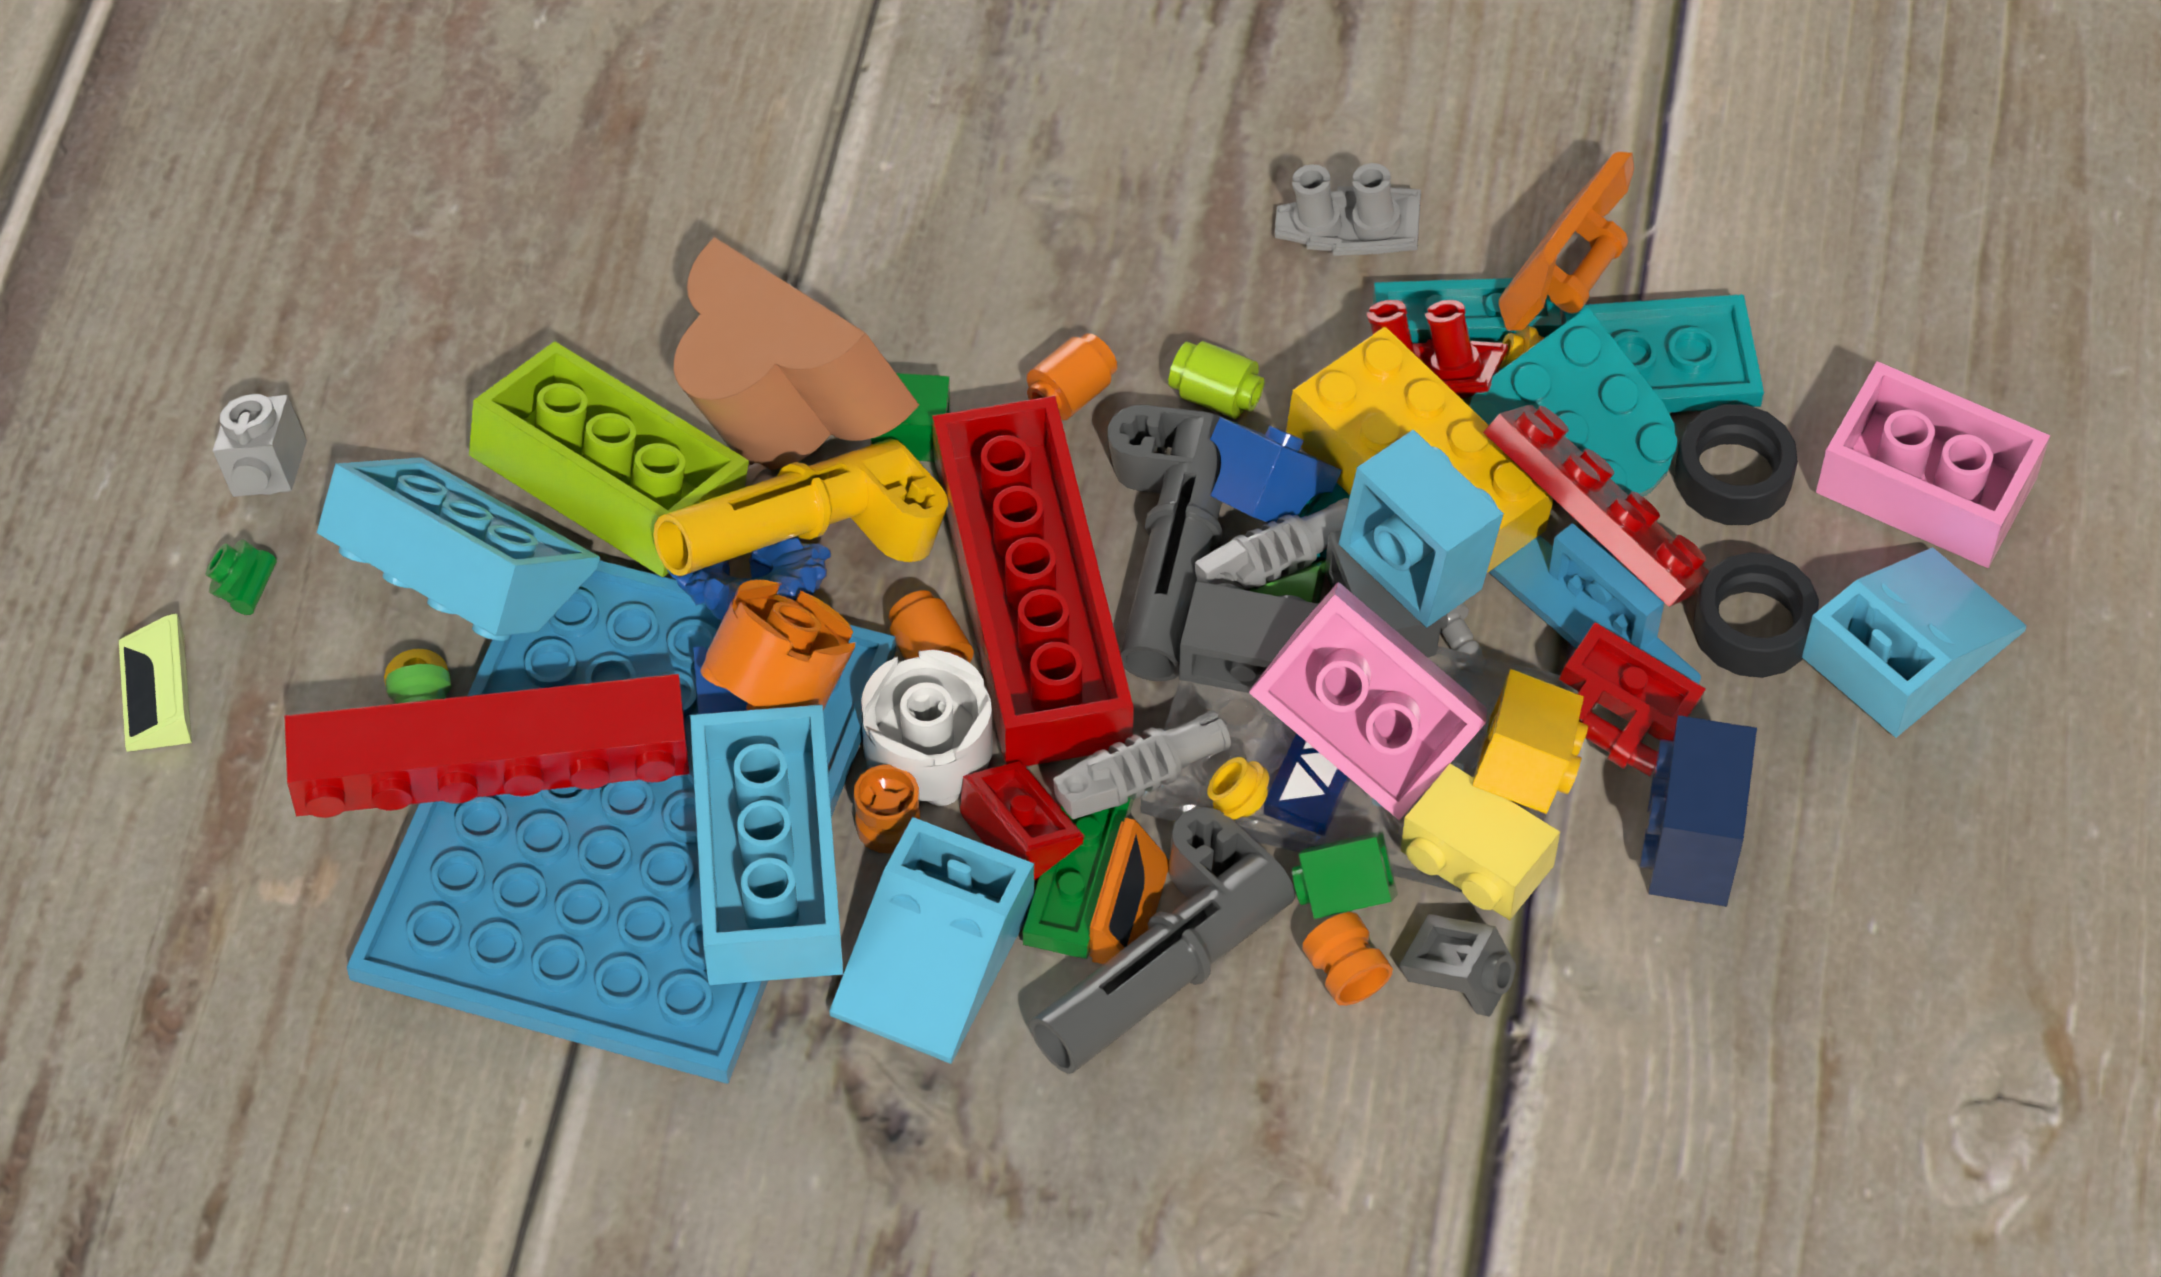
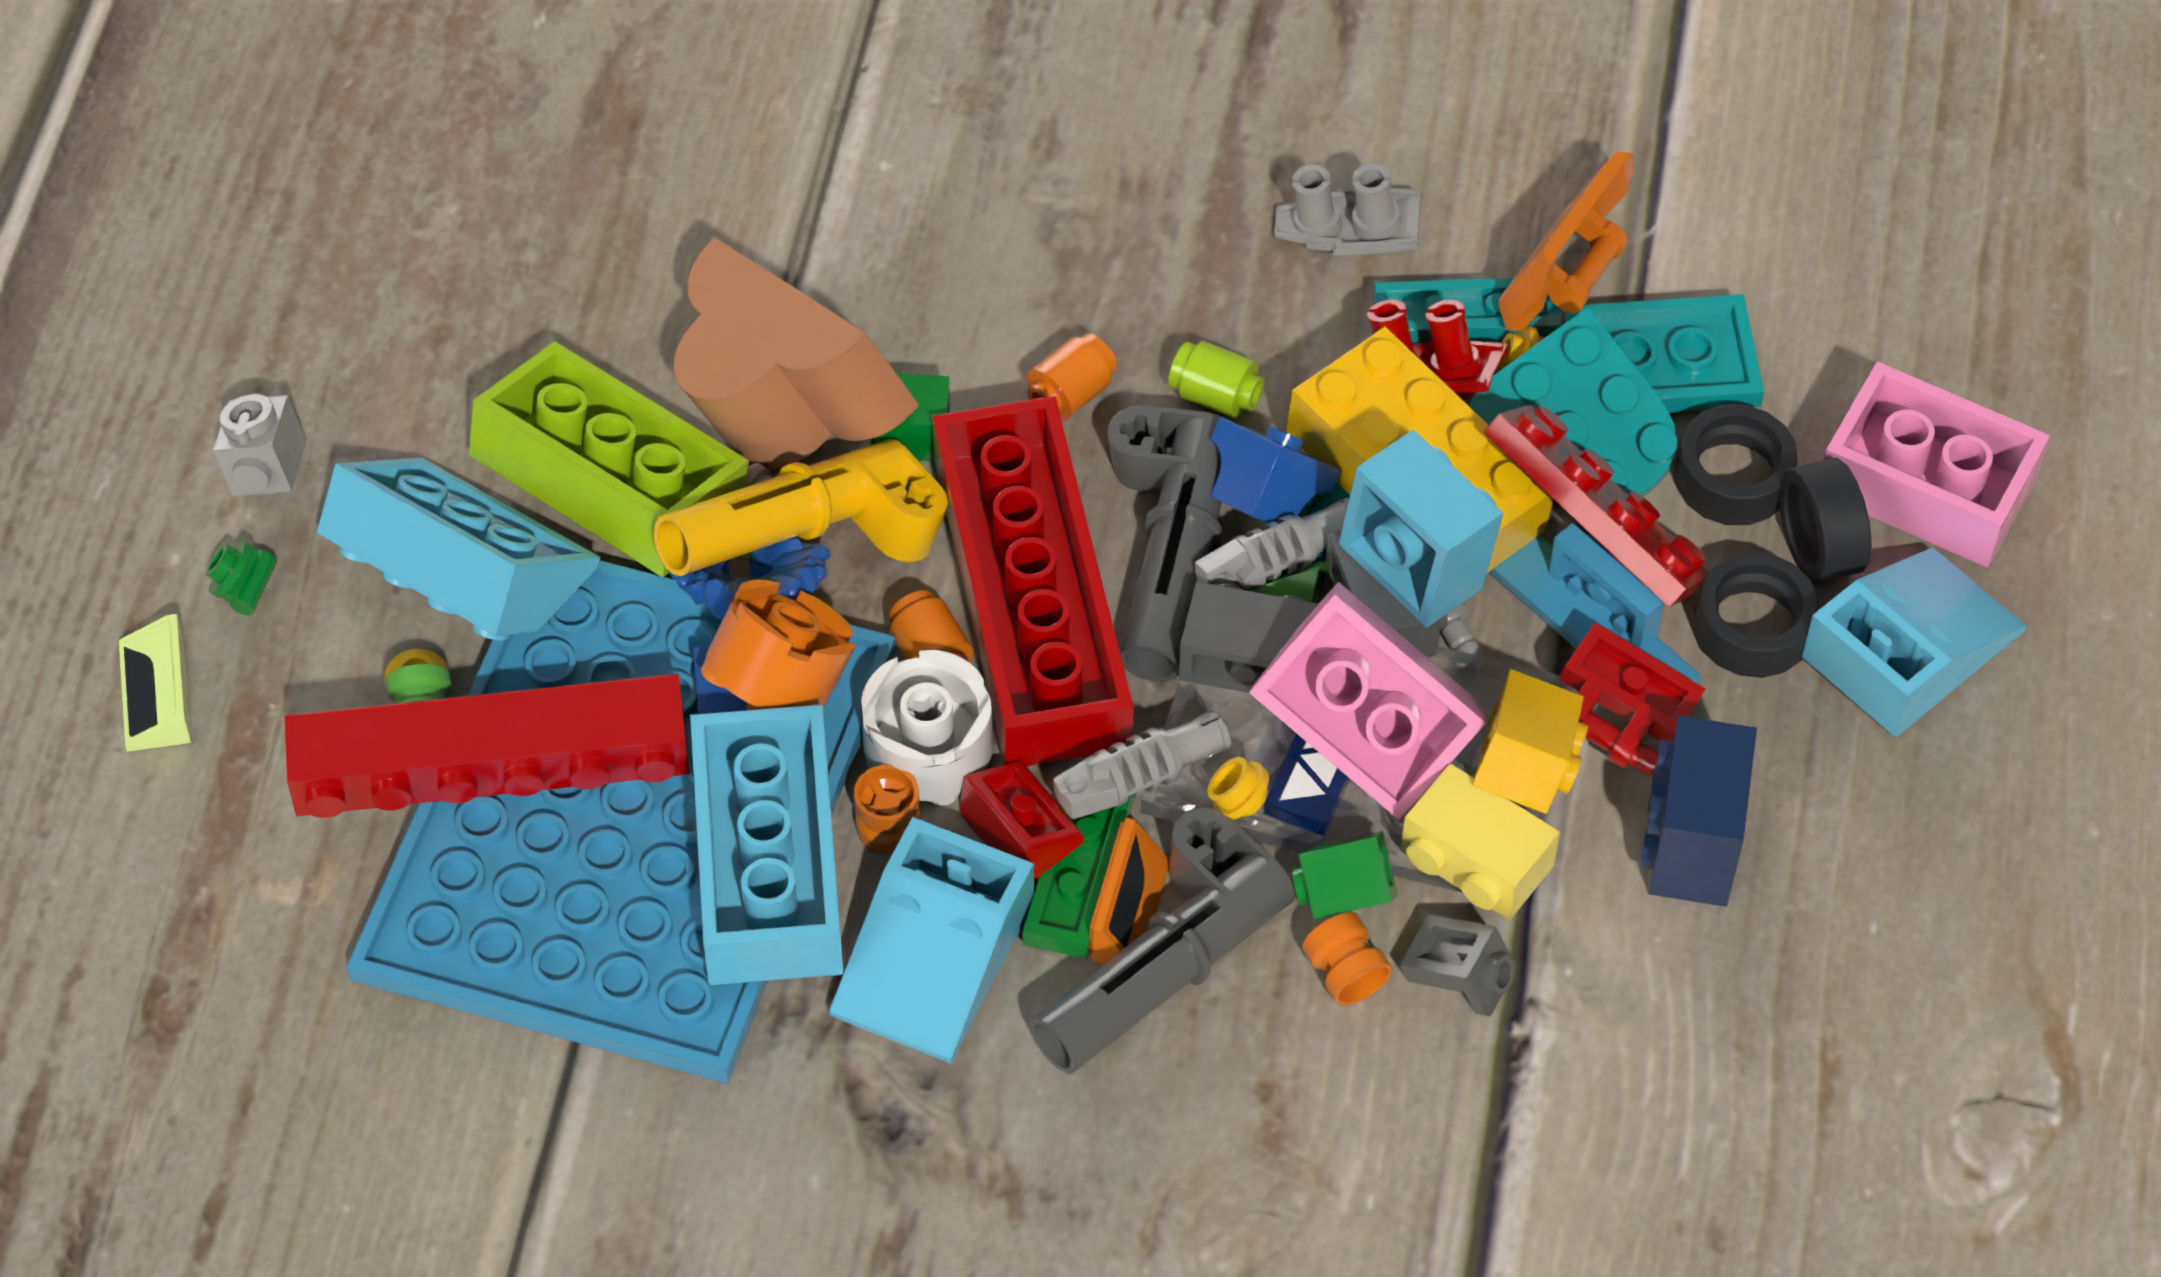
(1825, 520): none -> black tyre

